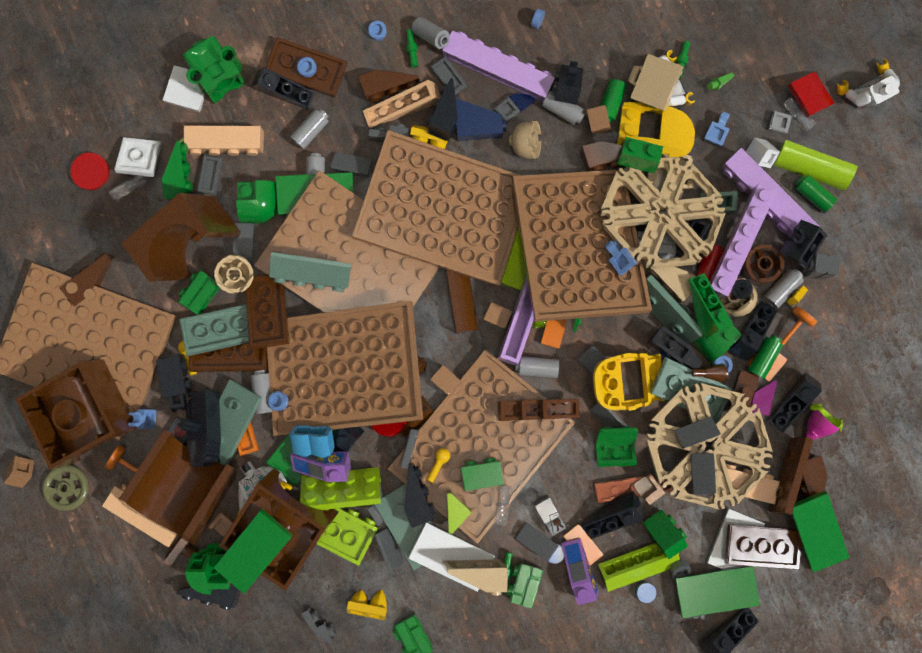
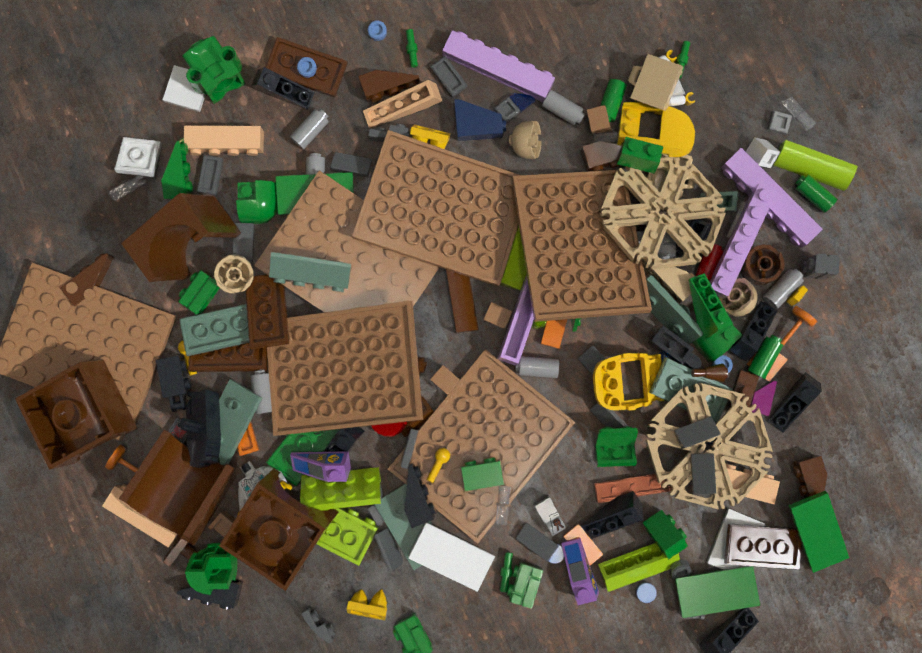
(18, 472): medium nougat panel -> none
(64, 504): olive plate -> none
(90, 171): red tile -> none
(143, 419): medium blue plate -> none
(253, 551): green tile -> none
(278, 401): medium blue tile -> none
(312, 440): dark azure brick -> none
(430, 32): light grey brick -> none
(444, 119): black slope -> none
(456, 512): lime slope -> none
(484, 574): tan slope -> none
(537, 18): medium blue tile -> none
(538, 409): reddish brown slope -> none
(568, 83): black brick -> none
(622, 258): medium blue plate -> none
(648, 489): medium nougat panel -> none
(717, 131): medium blue plate -> none
(718, 82): bright green bar -> none
(742, 289): black tile -> none
(791, 475): reddish brown plate -> none
(803, 243): black brick -> none
(811, 94): red slope -> none
(822, 423): dark pink hat -> none
(874, 90): white torso -> none

